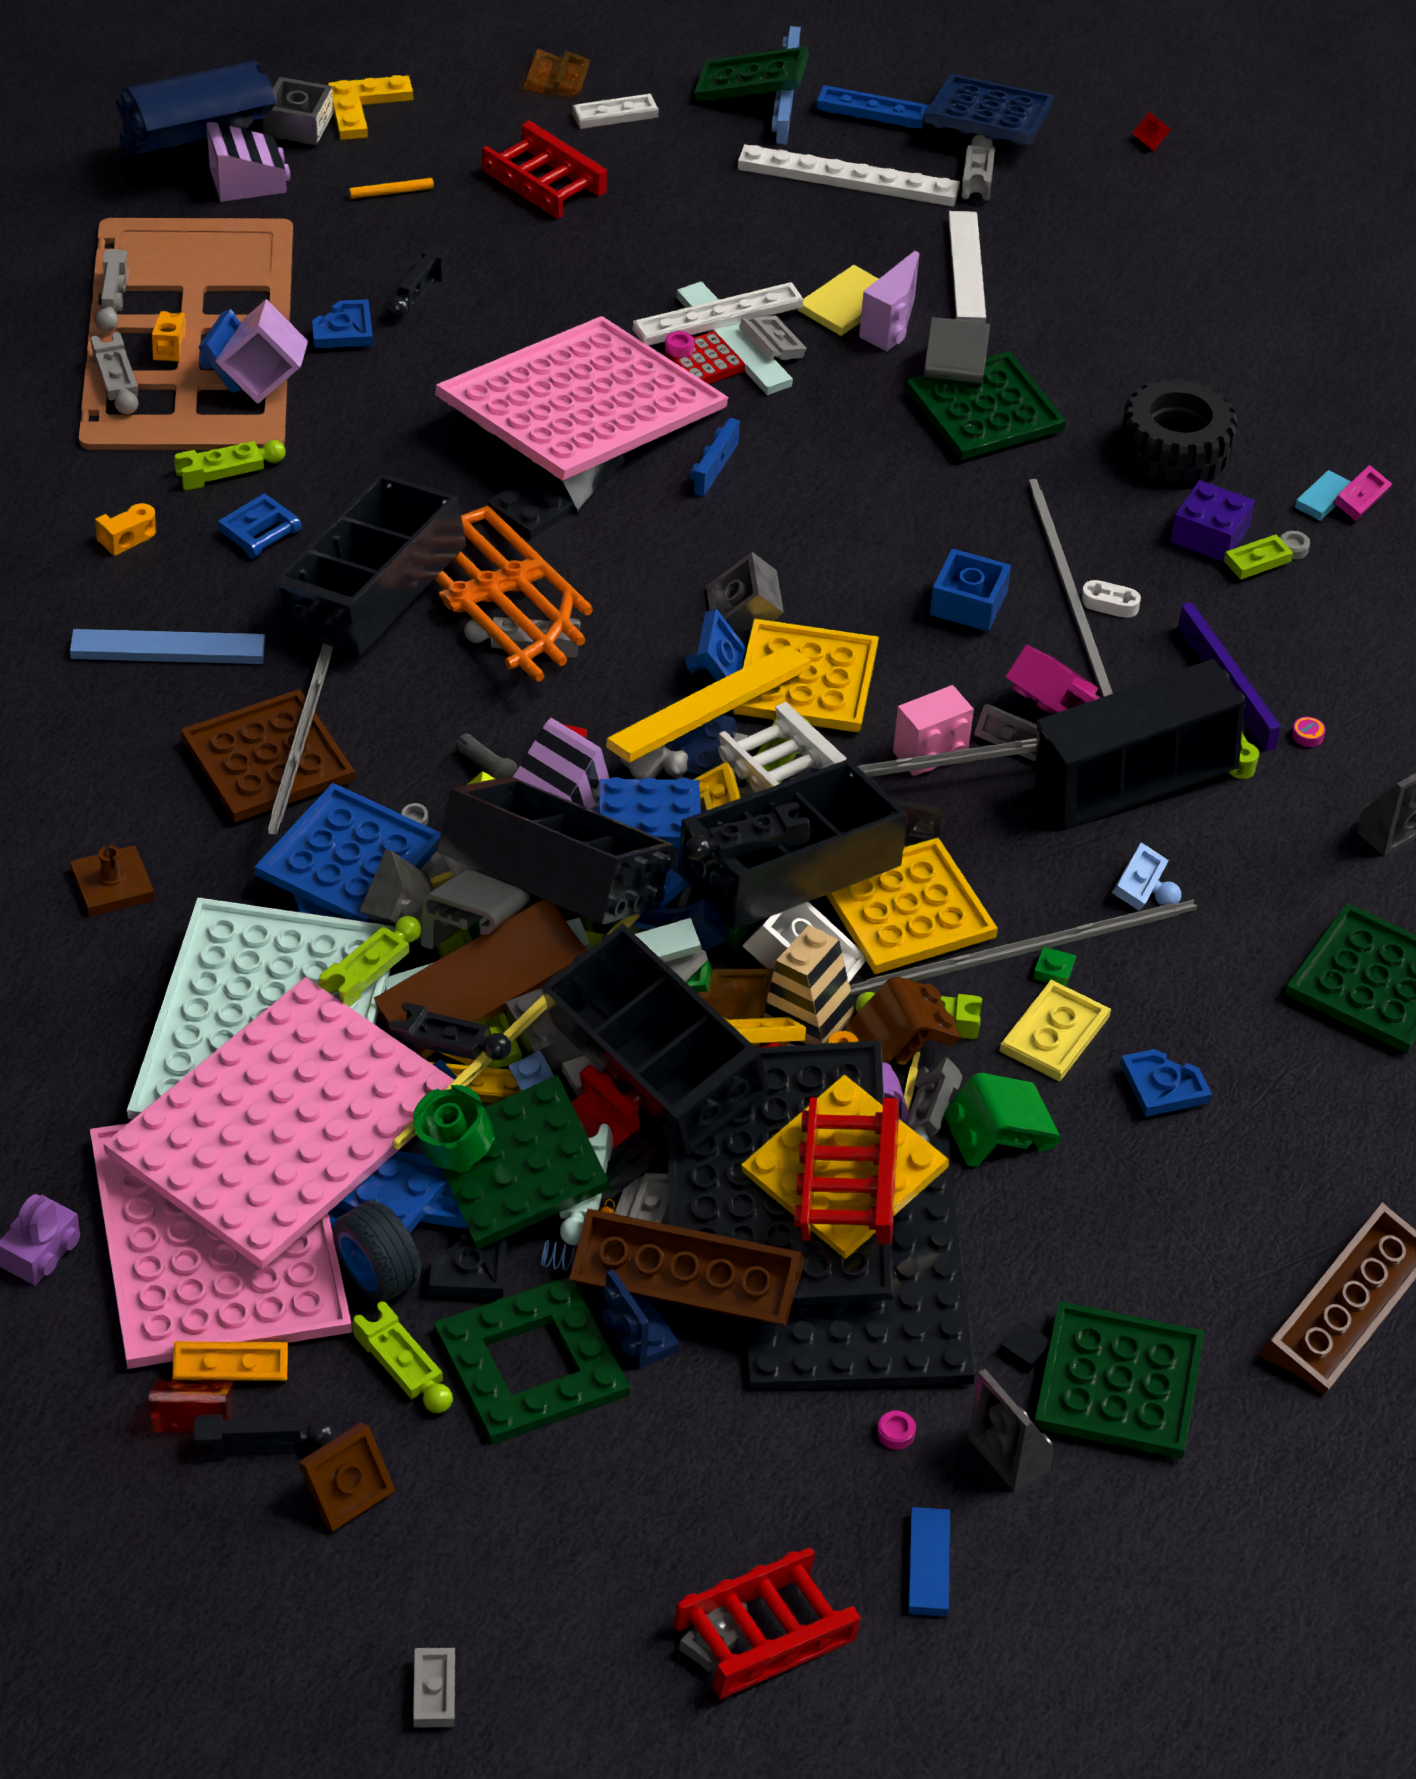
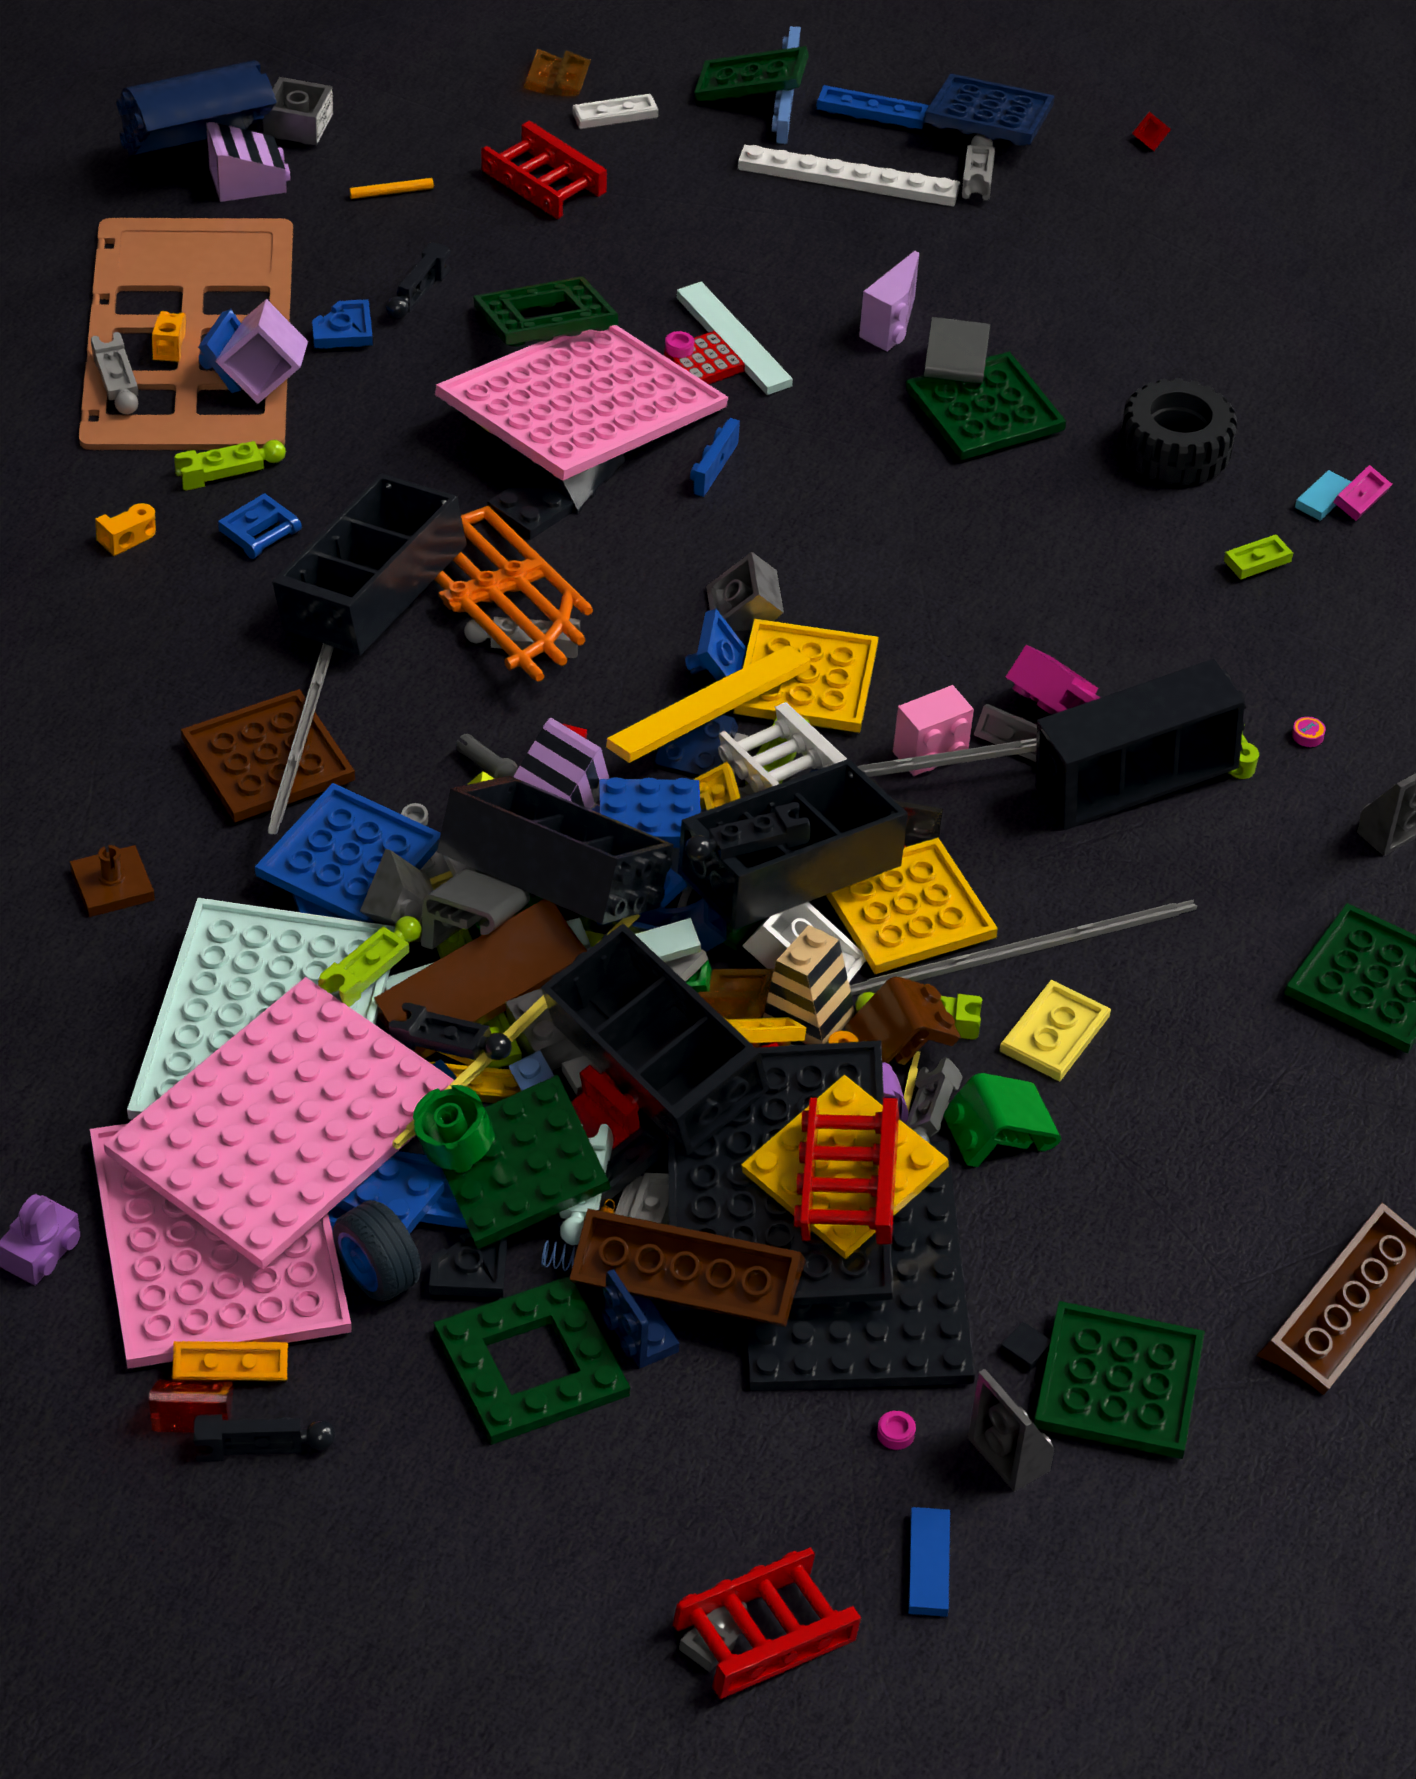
(115, 281): light grey plate -> none
(167, 646): medium blue tile -> none
(346, 1476): reddish brown tile -> none
(350, 95): yellow plate -> none
(403, 1358): lime plate -> none
(434, 1687): light grey plate -> none
(504, 308): none -> dark green plate
(653, 762): light grey animal -> none
(719, 313): white tile -> none
(772, 338): light grey plate -> none
(839, 301): light yellow tile -> none
(966, 266): white tile -> none
(970, 590): blue brick -> none
(1054, 966): green plate -> none
(1070, 589): light grey piece -> none
(1110, 598): white beam -> none
(1142, 877): light blue plate -> none
(1162, 1084): blue plate -> none
(1208, 647): dark purple tile -> none
(1212, 520): dark purple brick -> none
(1297, 543): light grey tile -> none

